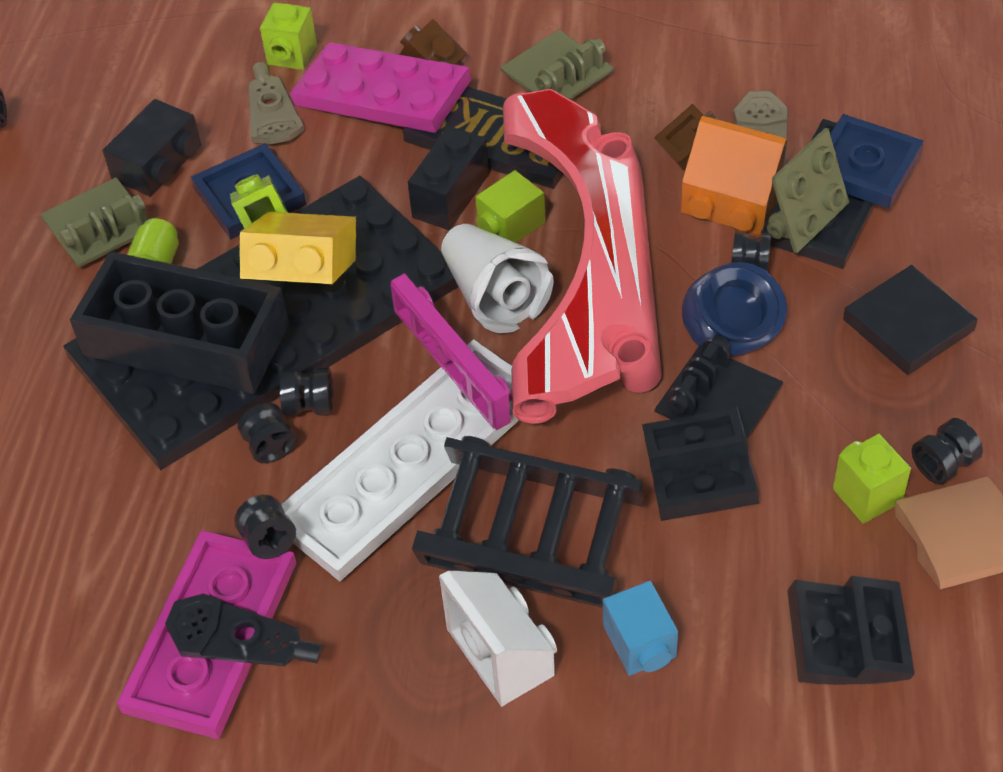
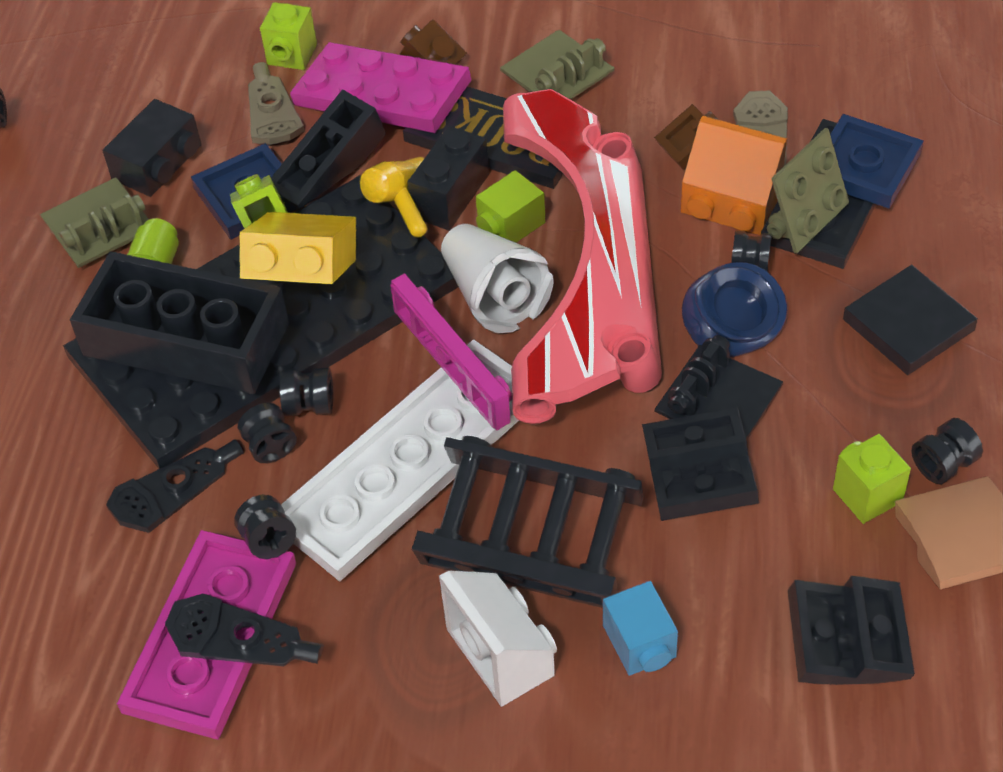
(164, 499): none -> black piece
(329, 150): none -> black slope
(390, 183): none -> yellow piece

